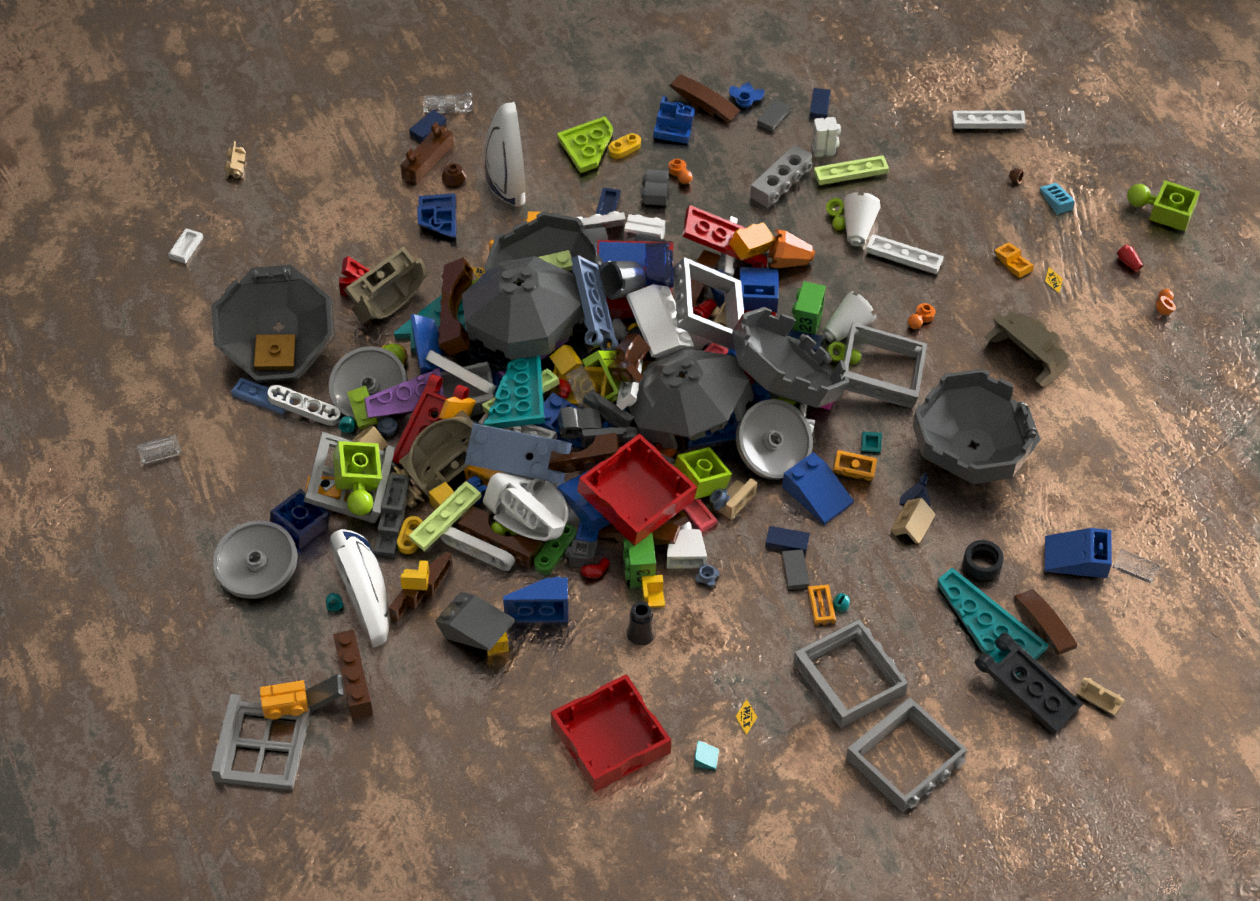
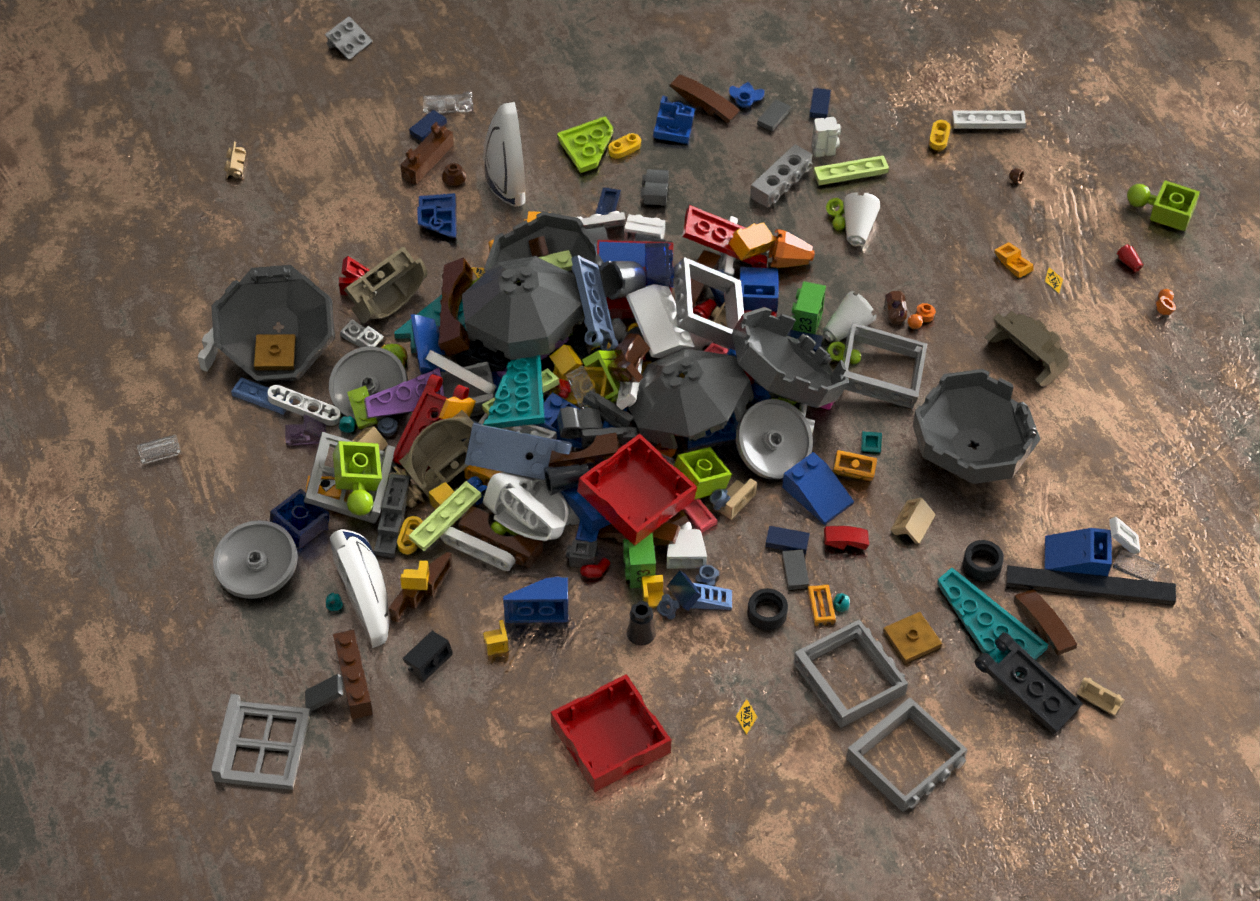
(185, 246): white tile -> none
(207, 355): none -> white slope
(284, 699): light orange brick -> none
(304, 433): none -> clear purple slope
(348, 38): none -> light grey hinge
(361, 336): none -> white slope
(428, 655): none -> black hinge
(473, 621): dark grey slope -> none
(538, 246): none -> reddish brown tile
(554, 555): bright green plate -> none
(564, 477): none -> black plant
(662, 606): none -> sand blue plate
(678, 168): orange plate -> none
(684, 590): none -> dark blue tile
(703, 603): none -> medium blue slope
(706, 756): slope -> none
(769, 595): none -> black tyre
(846, 535): none -> red slope
(895, 307): none -> reddish brown rock
(904, 254): white plate -> none
(912, 637): none -> pearl gold plate
(917, 490): dark blue piece -> none
(939, 135): none -> yellow plate
(1059, 207): medium azure slope -> none
(1091, 585): none -> black tile
(1124, 535): none -> white tile

